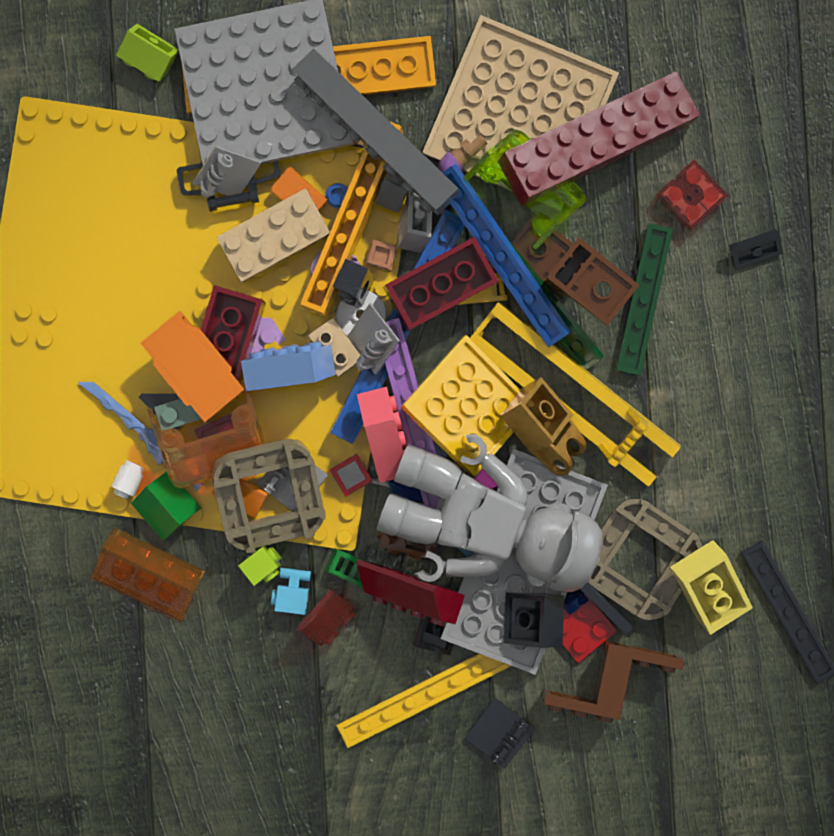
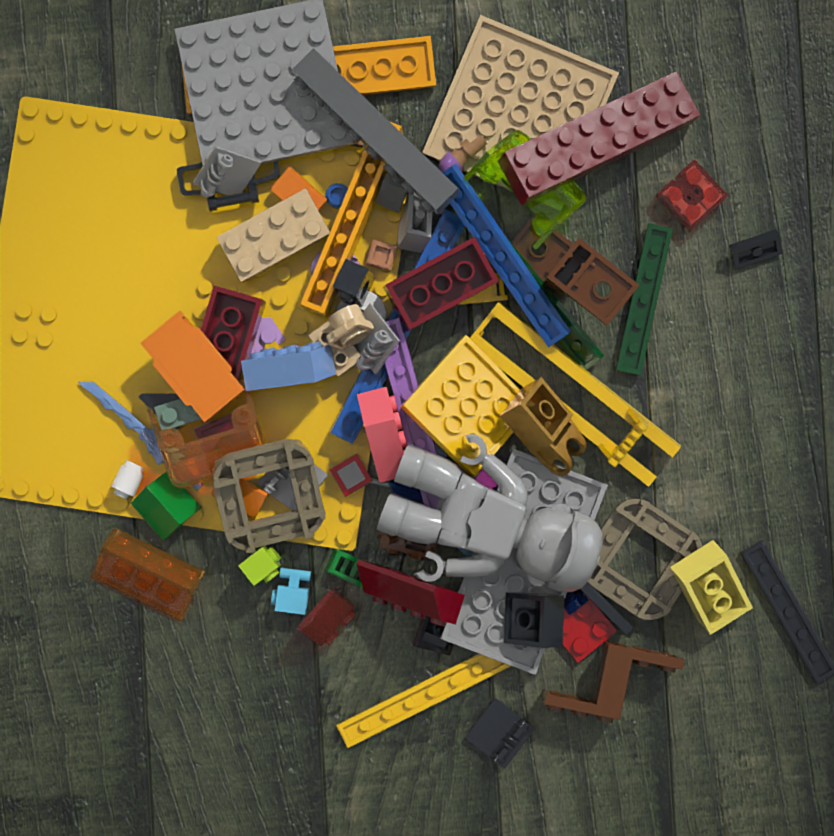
(147, 52): lime brick -> none
(349, 327): none -> tan piece

